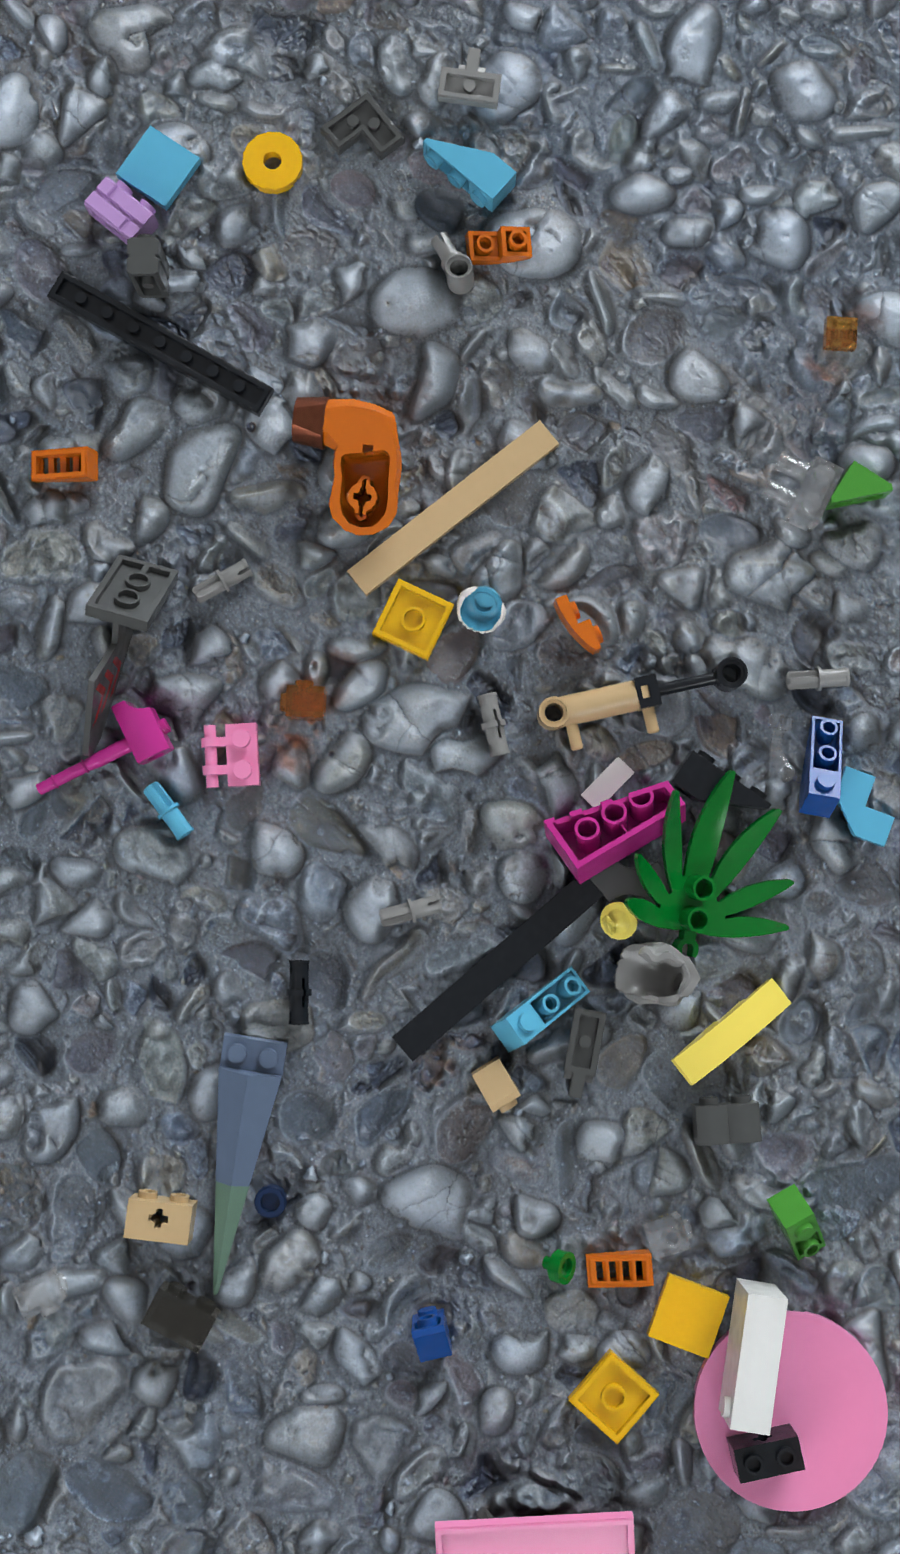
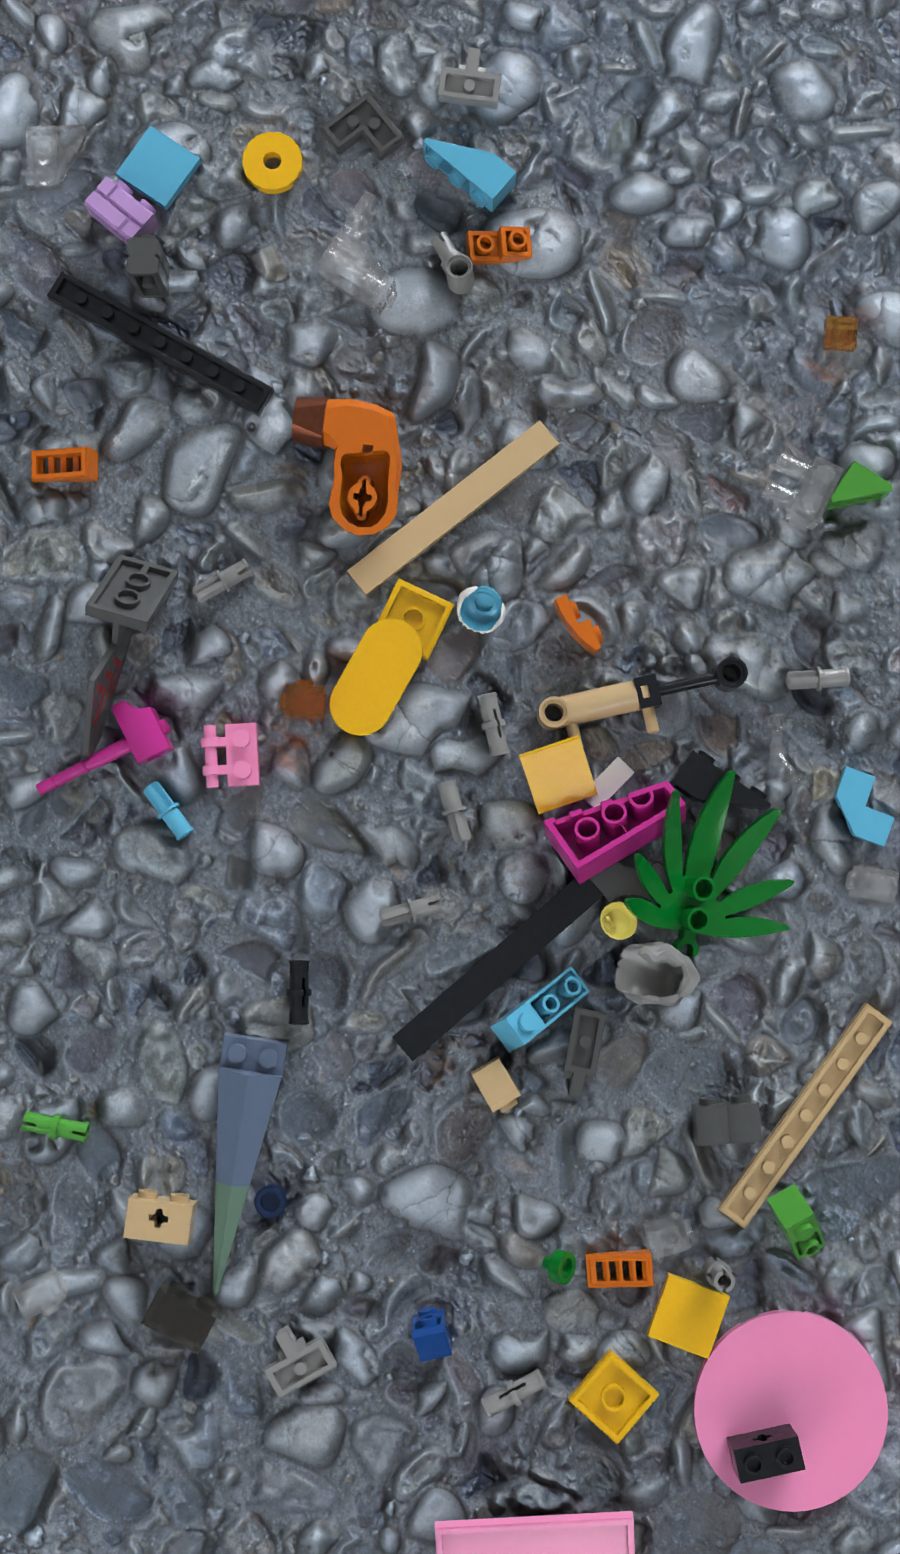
(52, 154): none -> clear wing
(56, 1126): none -> bright green pin
(298, 1362): none -> light grey hinge
(351, 265): none -> clear arch
(376, 677): none -> yellow tile
(454, 811): none -> light grey axle
(514, 1393): none -> light grey pin
(558, 774): none -> yellow tile
(719, 1274): none -> light grey pin
(731, 1032): light yellow slope -> none
(753, 1356): white brick -> none
(804, 1115): none -> tan tile
(822, 768): blue slope -> none
(872, 884): none -> clear brick

